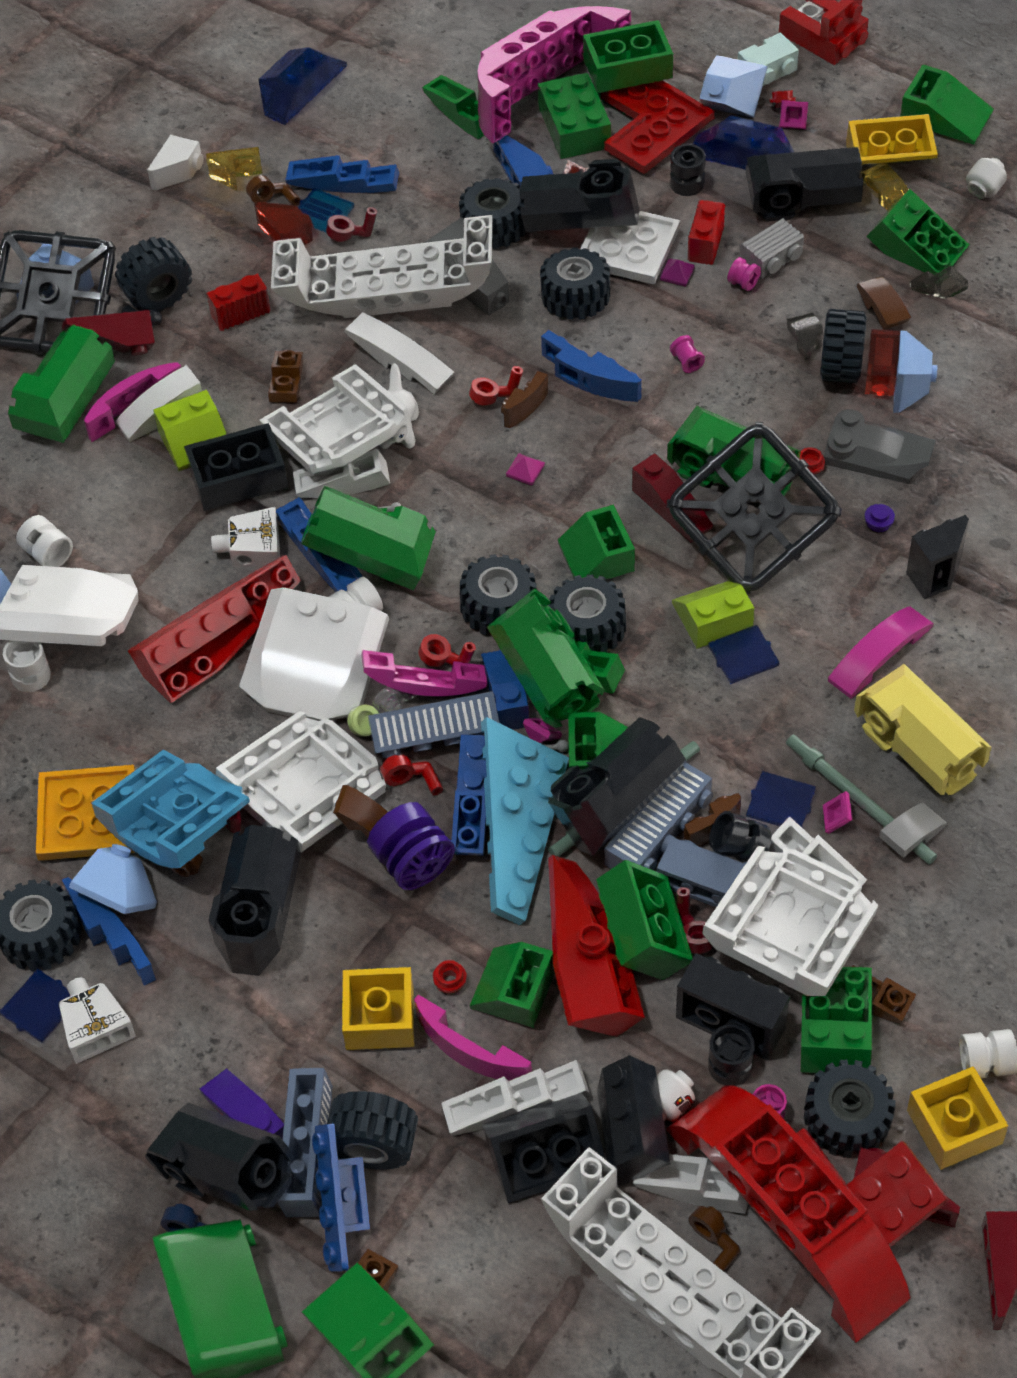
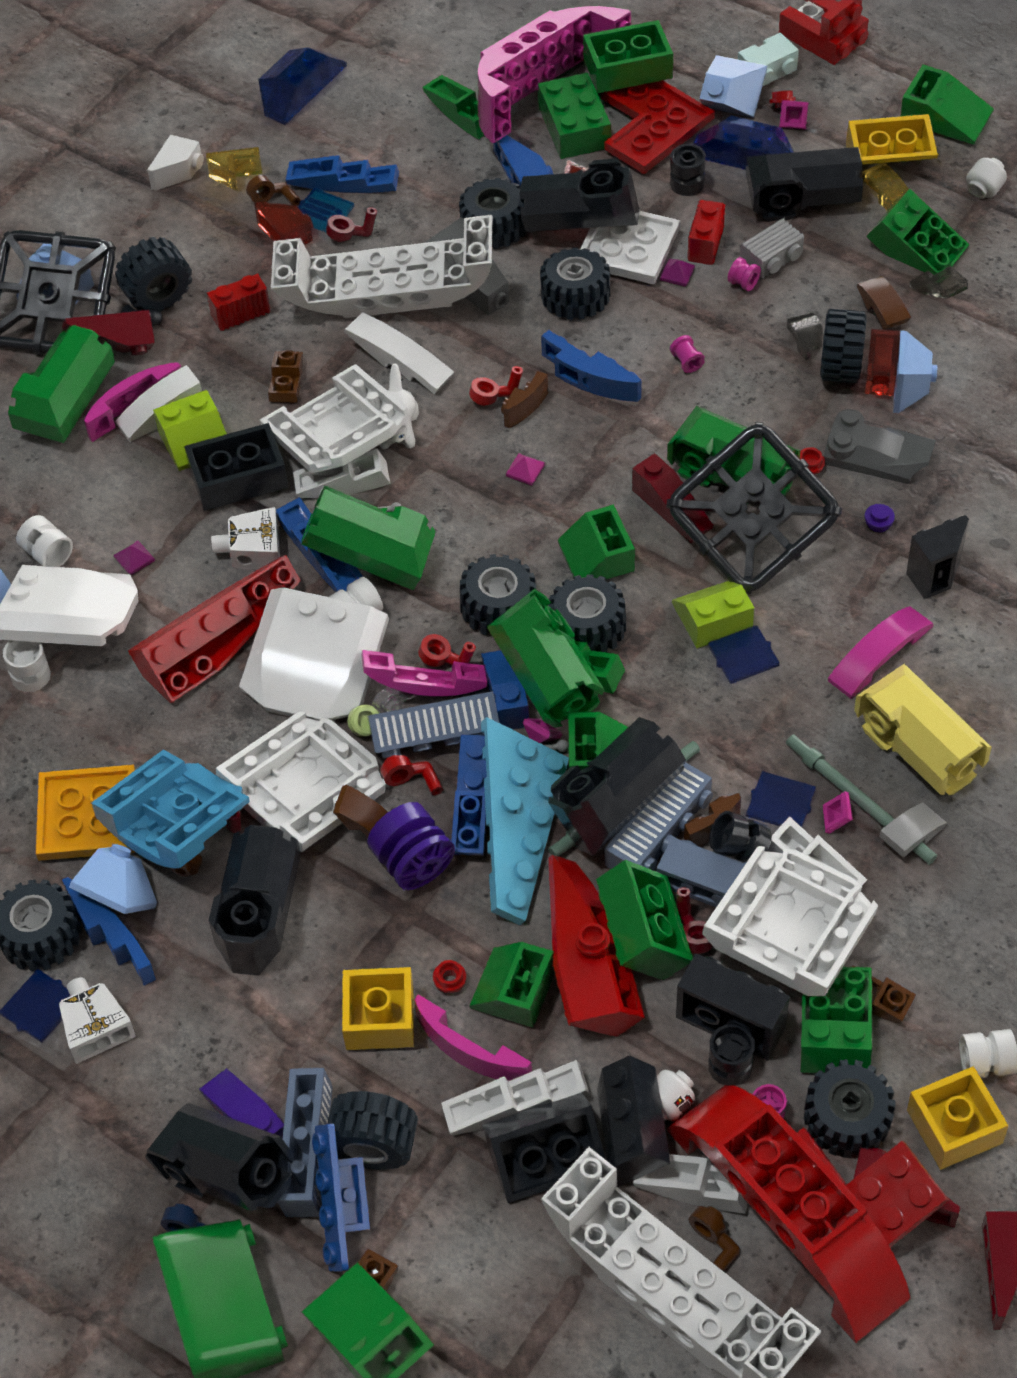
(134, 557): none -> magenta slope

